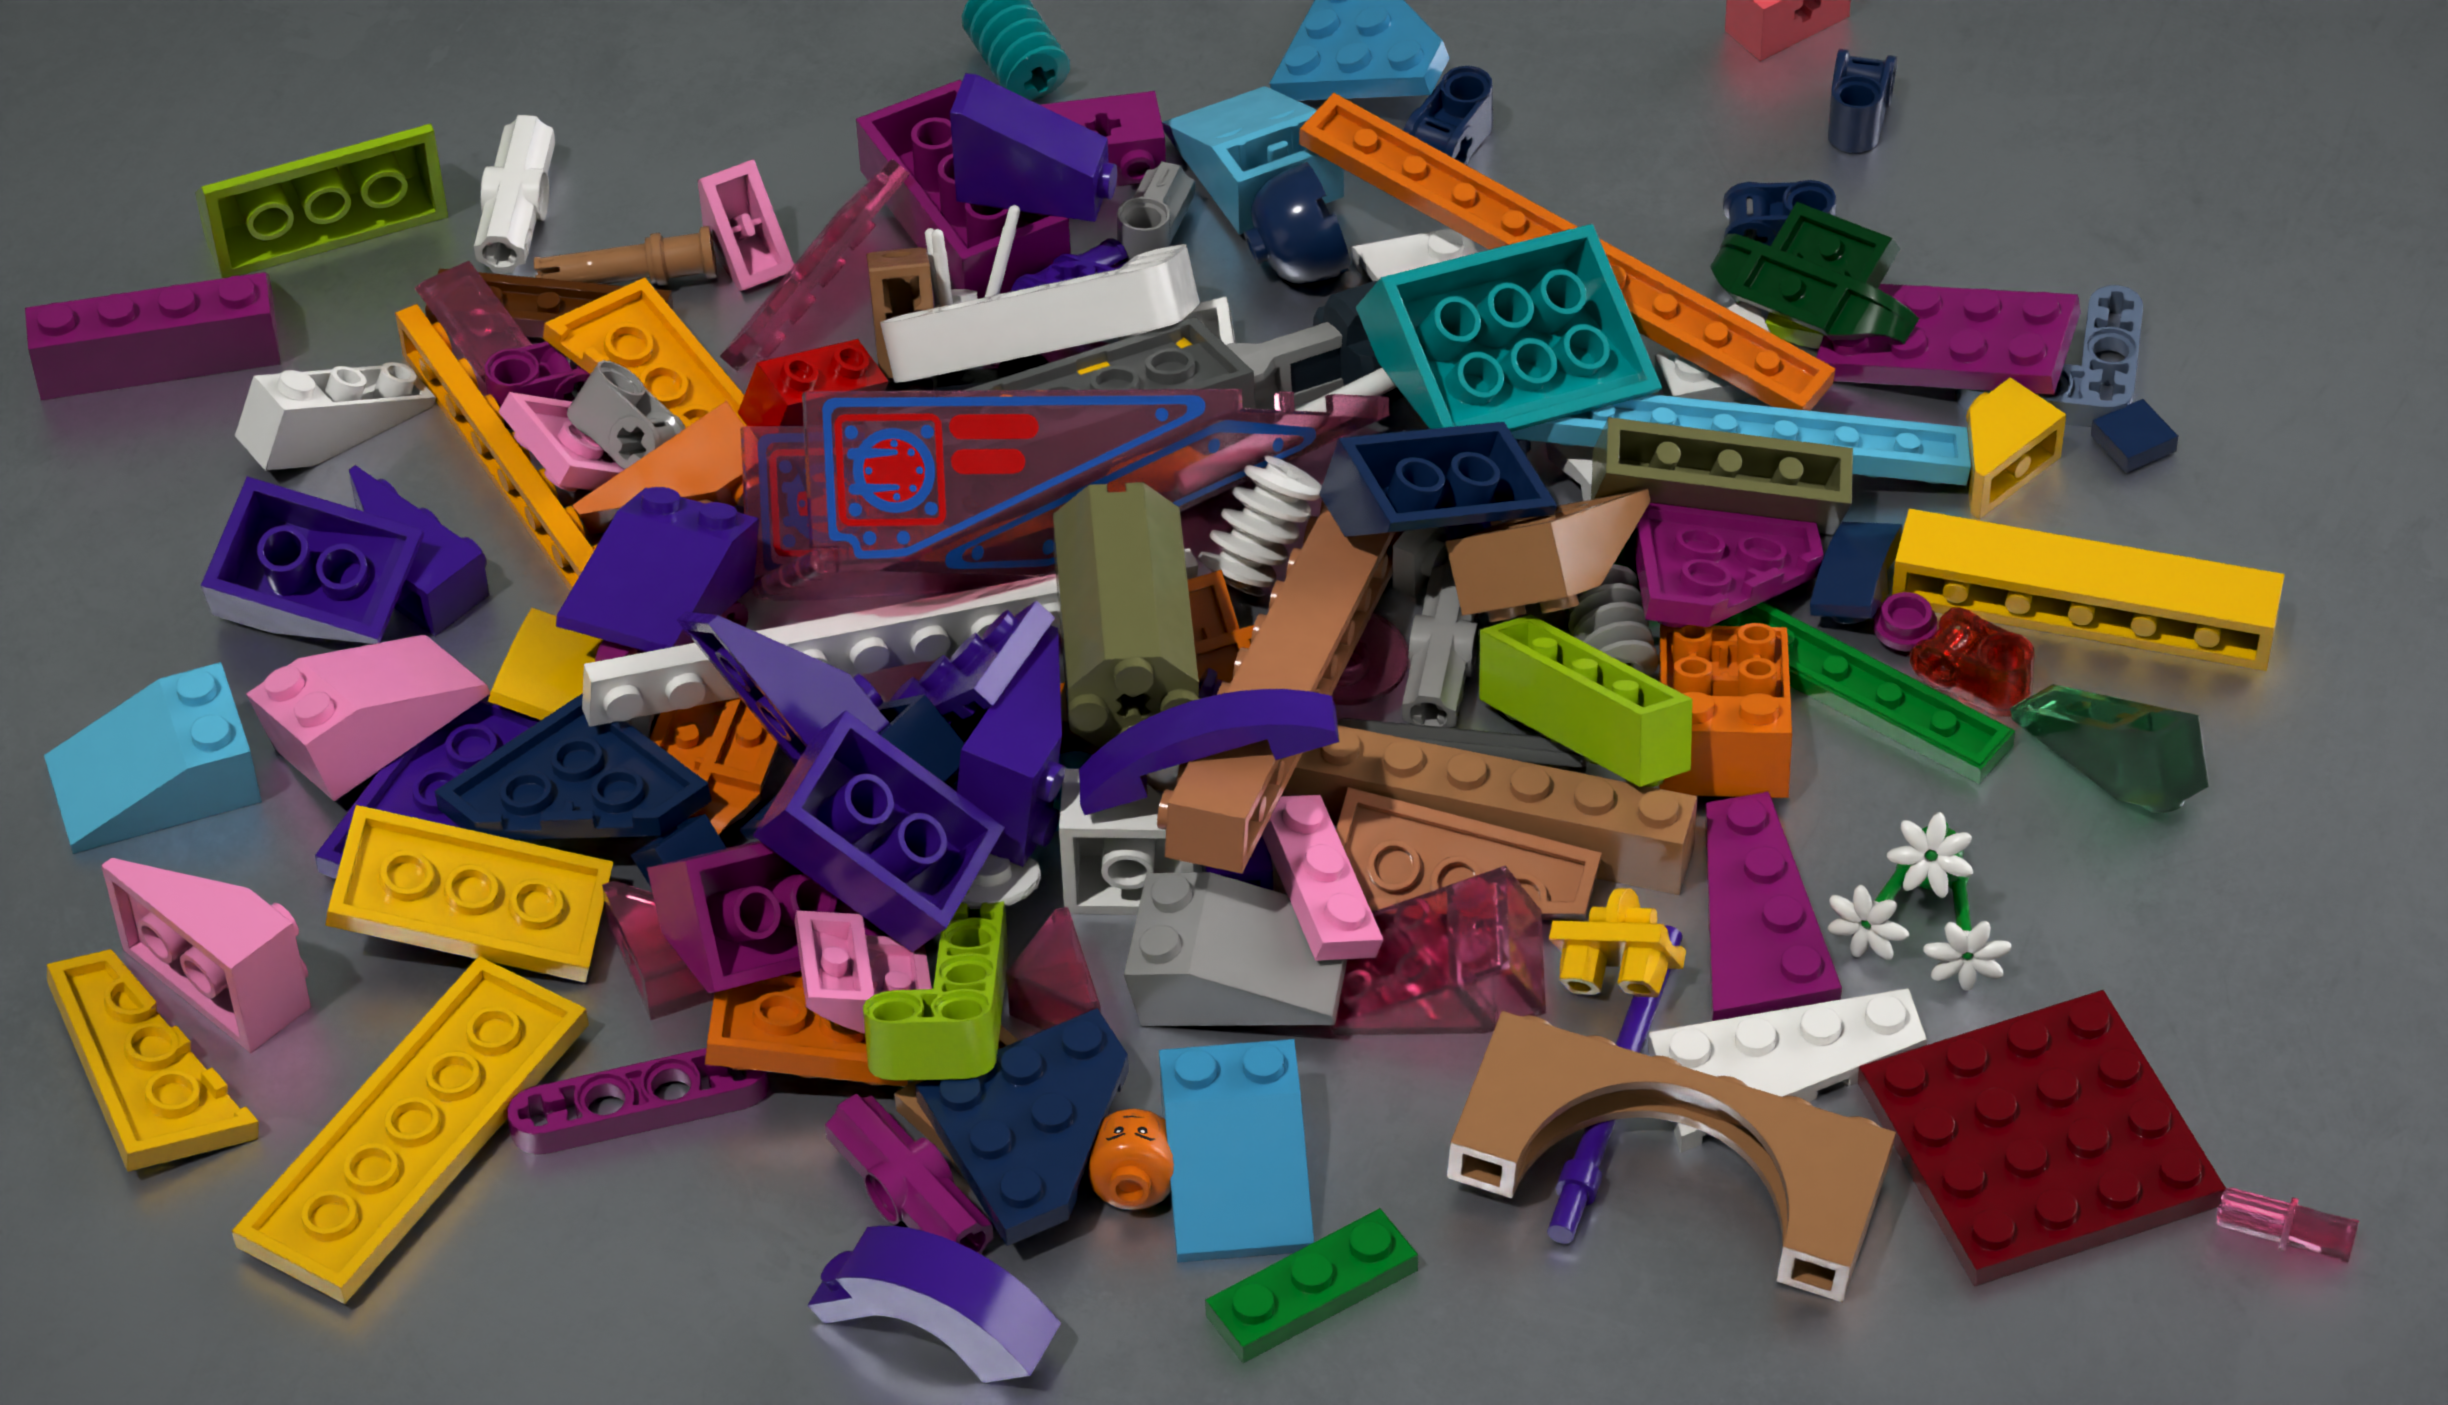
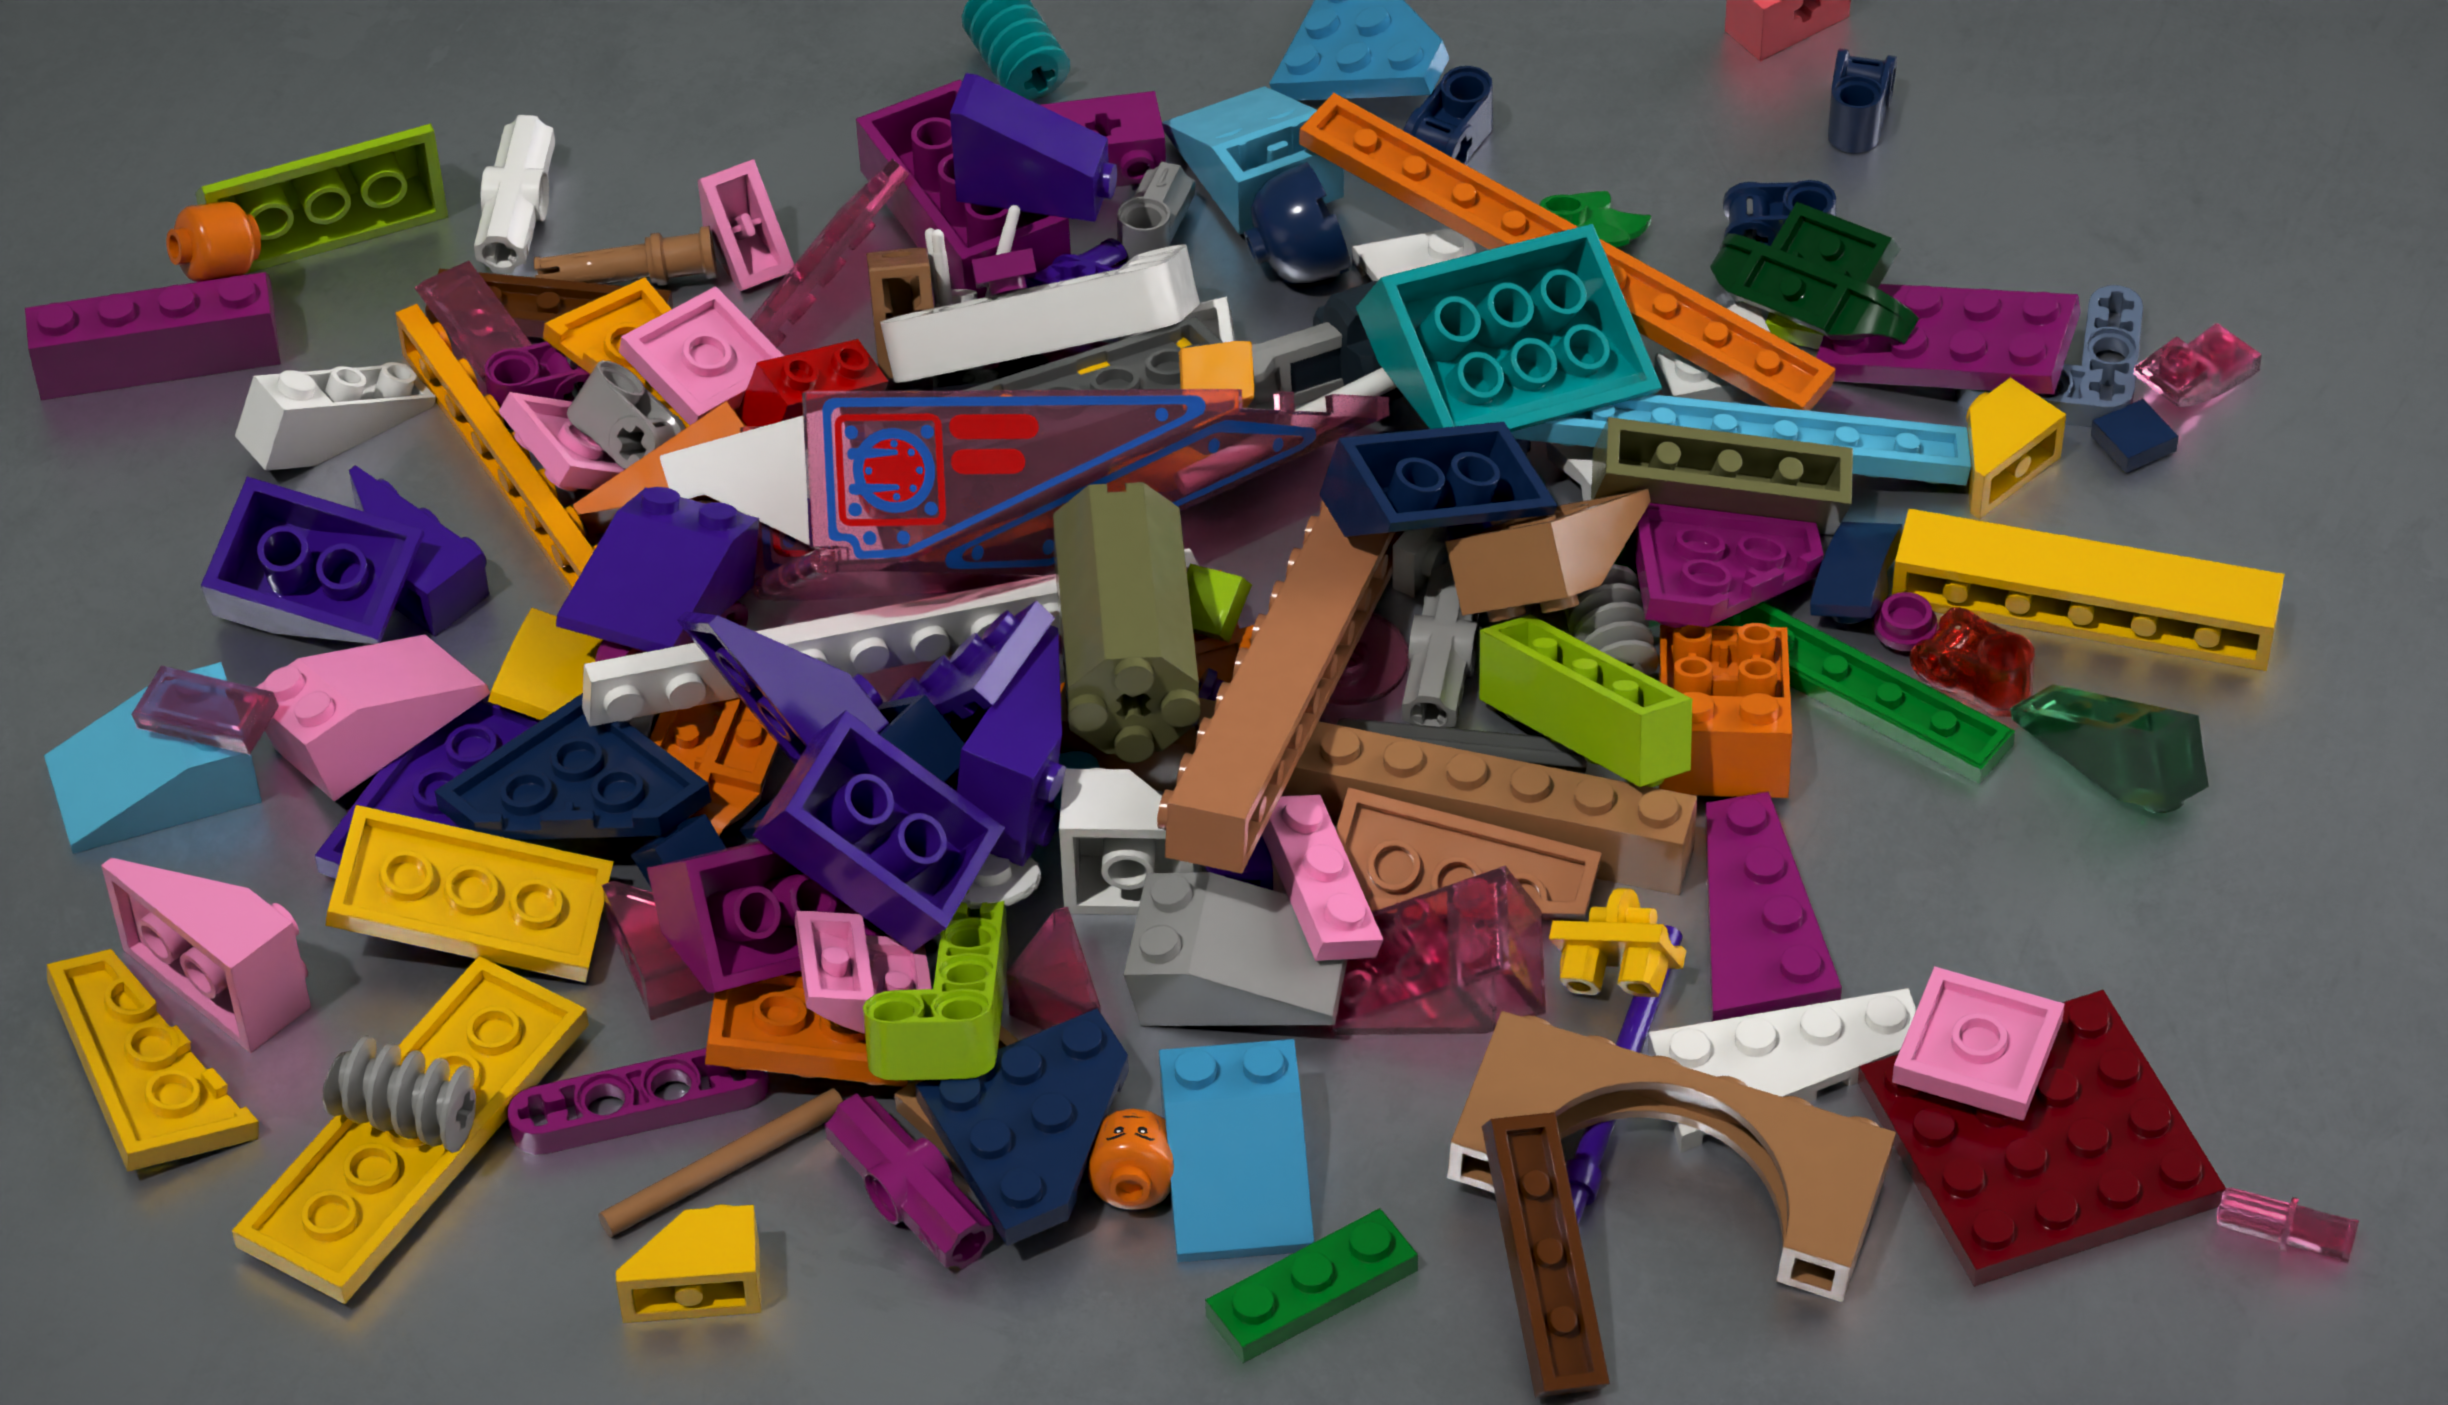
(205, 710): none -> clear pink tile
(214, 241): none -> orange head
(402, 1095): none -> light grey piece
(695, 1268): none -> yellow slope
(698, 354): none -> bright pink plate
(719, 1163): none -> medium nougat bar
(752, 471): none -> white sticker
(945, 1290): arch -> none
(1004, 271): none -> magenta plate
(1200, 728): dark purple slope -> none
(1215, 601): none -> lime tile
(1219, 367): none -> light orange slope
(1262, 525): white piece -> none
(1545, 1255): none -> reddish brown plate
(1594, 208): none -> green plate
(1934, 864): white plant -> none
(1978, 1043): none -> bright pink plate
(2199, 369): none -> clear pink slope

